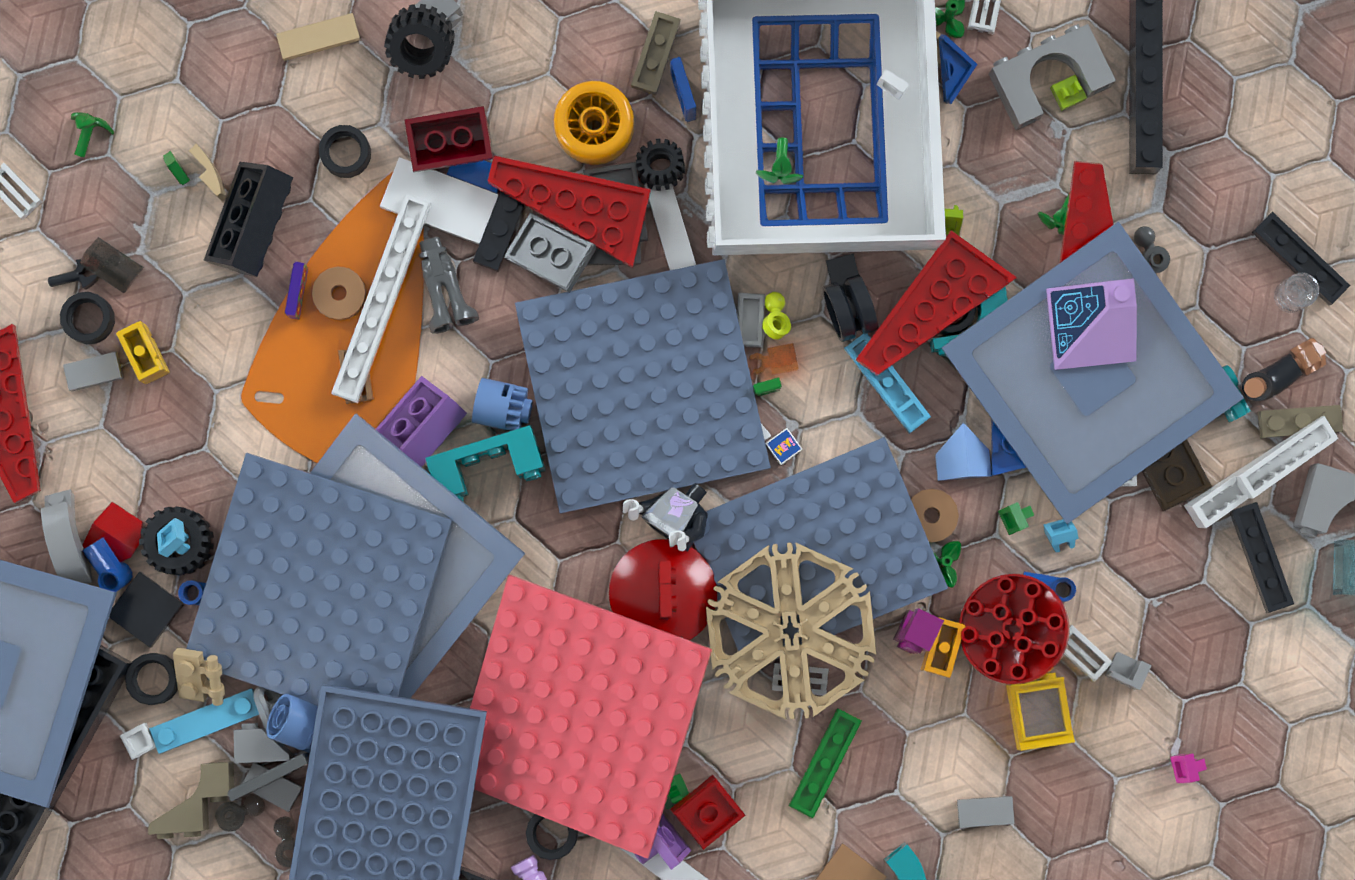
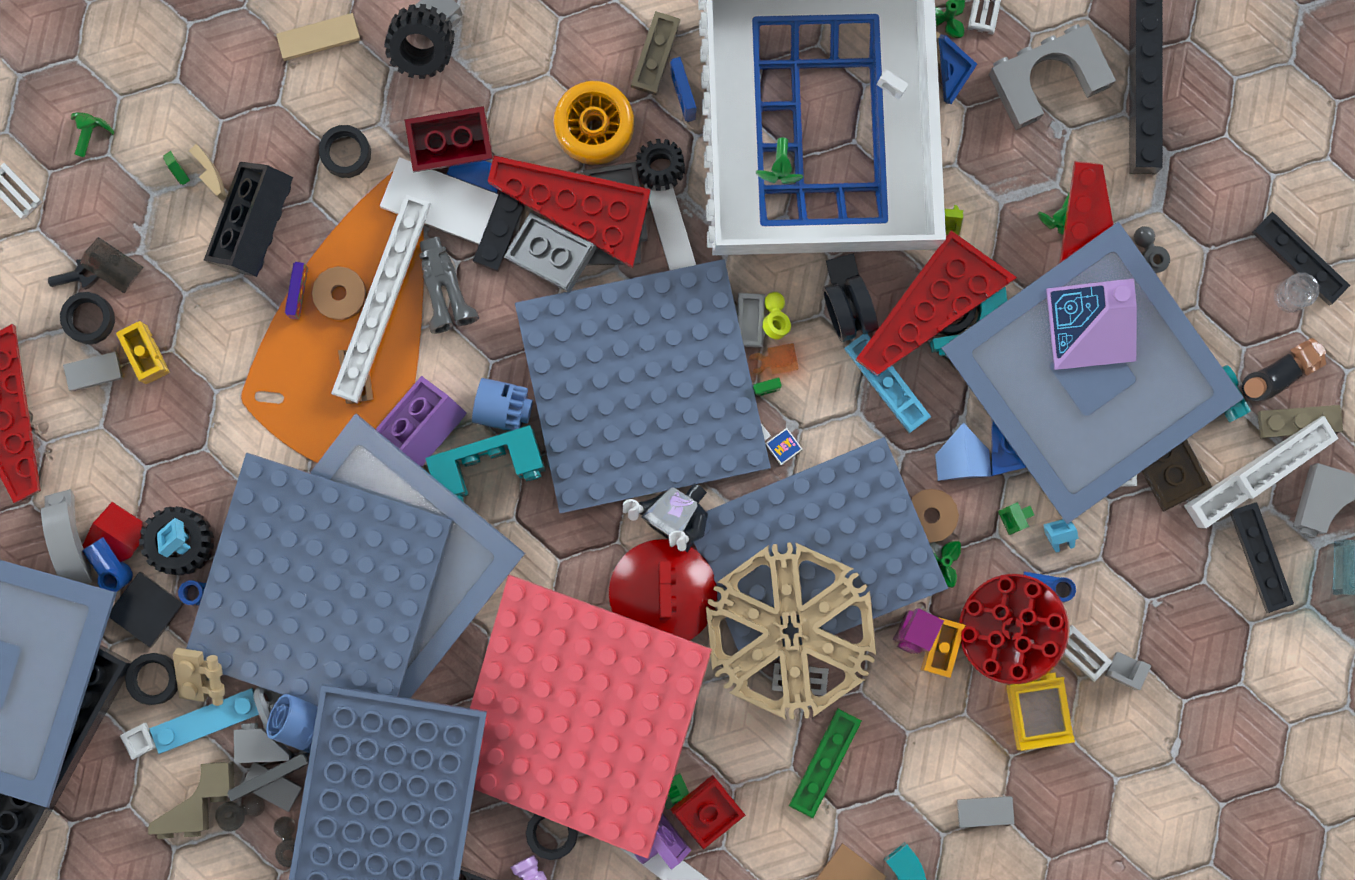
(1068, 92): lime tile -> none
(1187, 767): dark pink tile -> none

